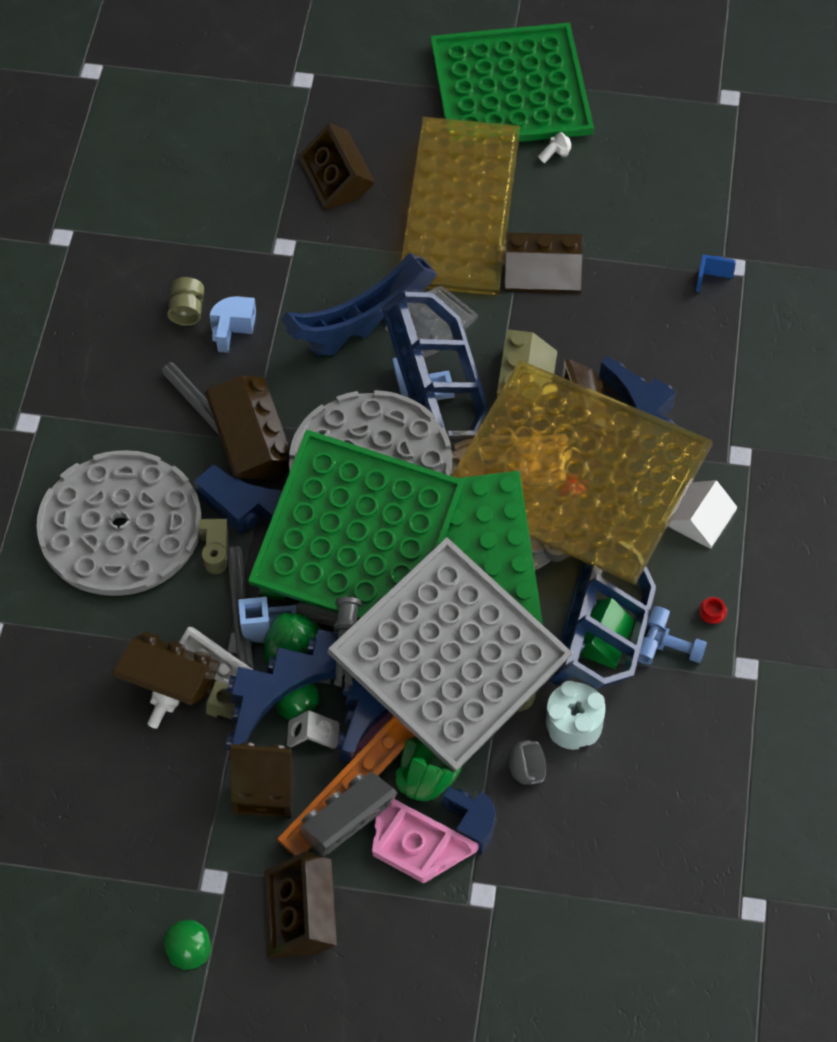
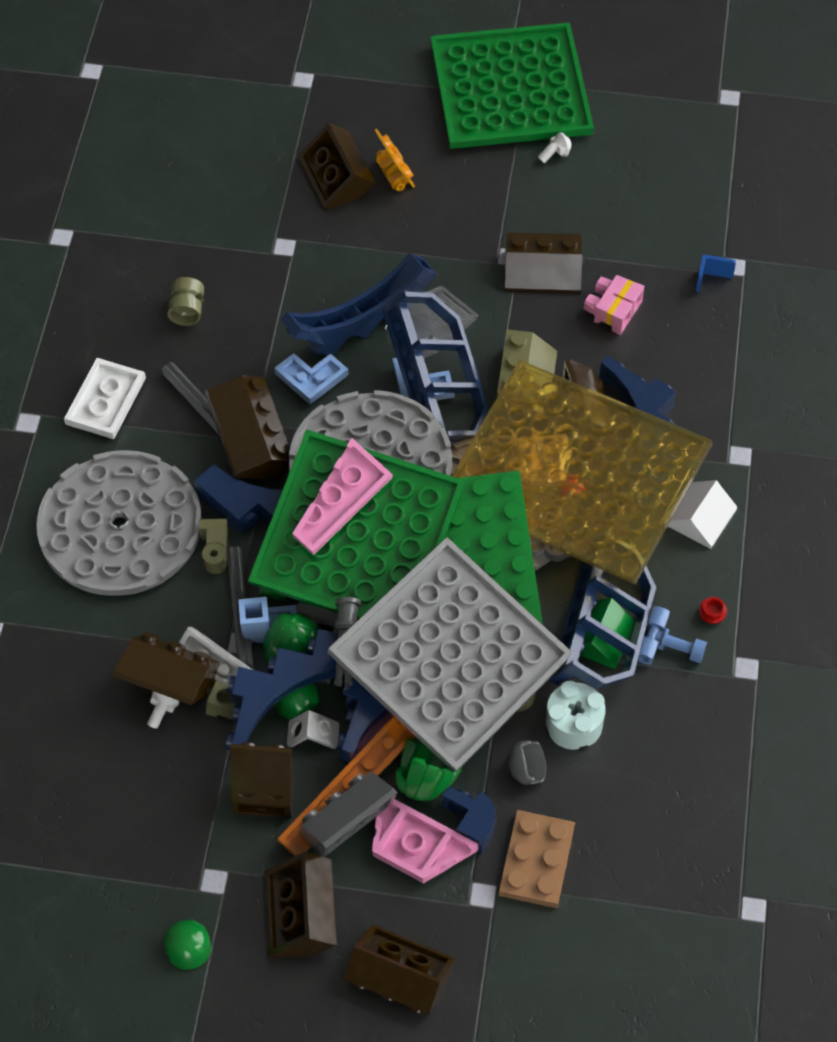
(105, 398): none -> white plate
(230, 316): light blue brick -> none
(311, 382): none -> light blue plate
(348, 488): none -> bright pink wing
(393, 165): none -> light orange hinge
(399, 969): none -> dark brown slope
(462, 202): clear yellow plate -> none
(537, 859): none -> medium nougat plate
(618, 302): none -> bright pink hips

